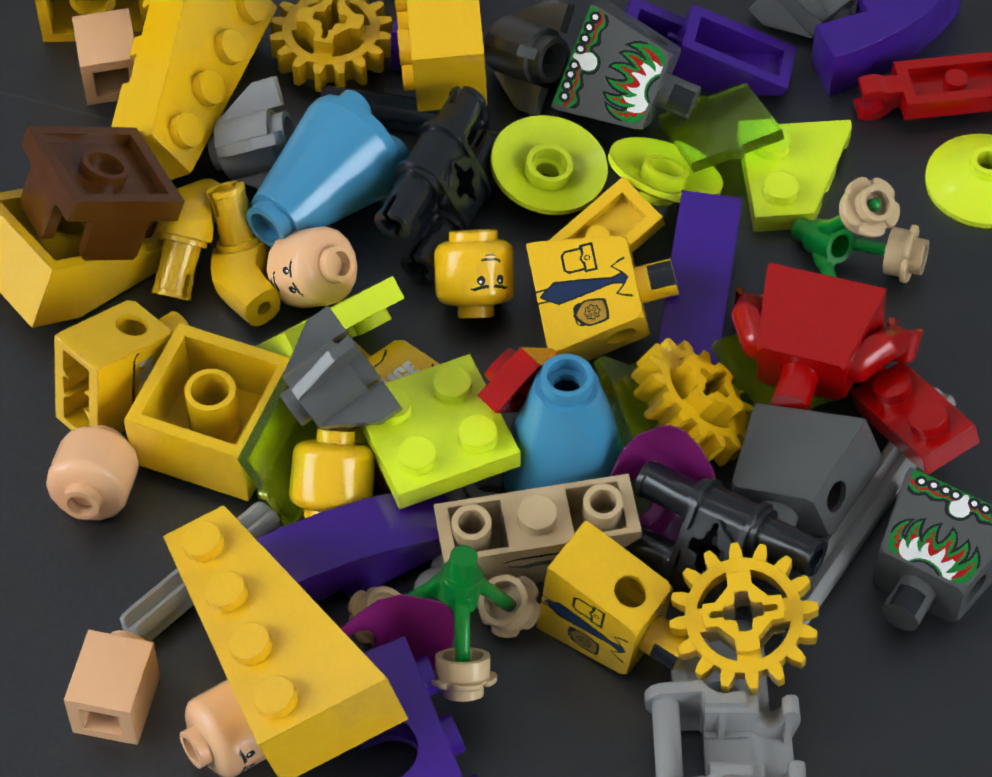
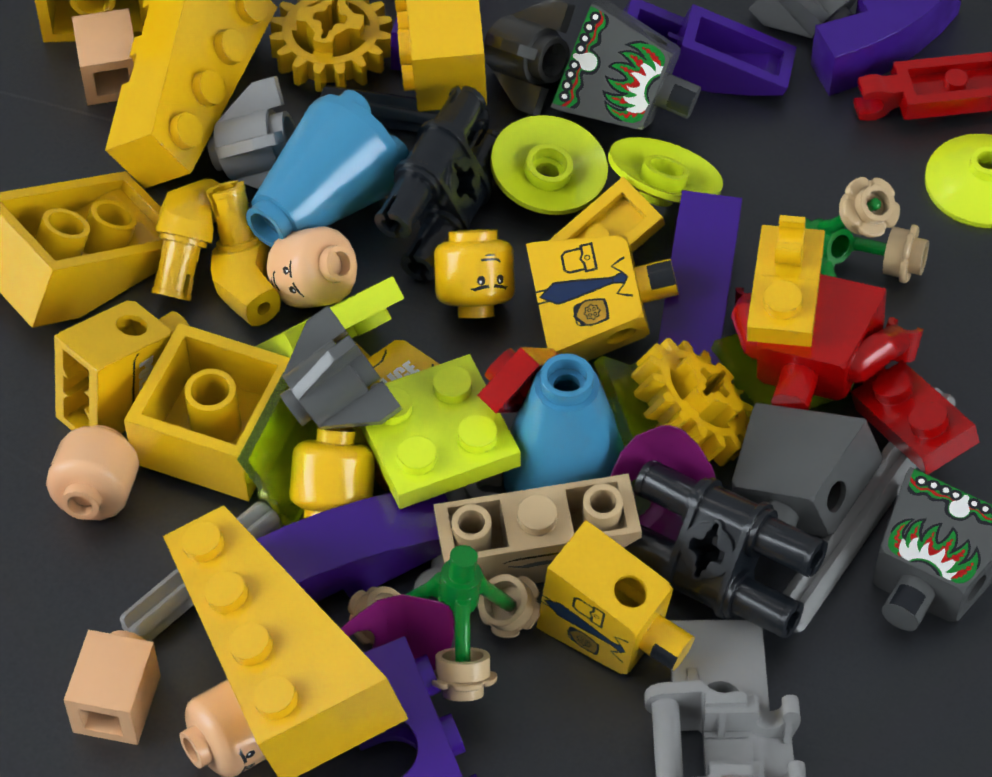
(99, 179): reddish brown panel -> none
(722, 128): clear neon green piece -> none
(771, 616): yellow gear -> none
(786, 283): none -> yellow plate
(794, 173): neon yellow wing -> none

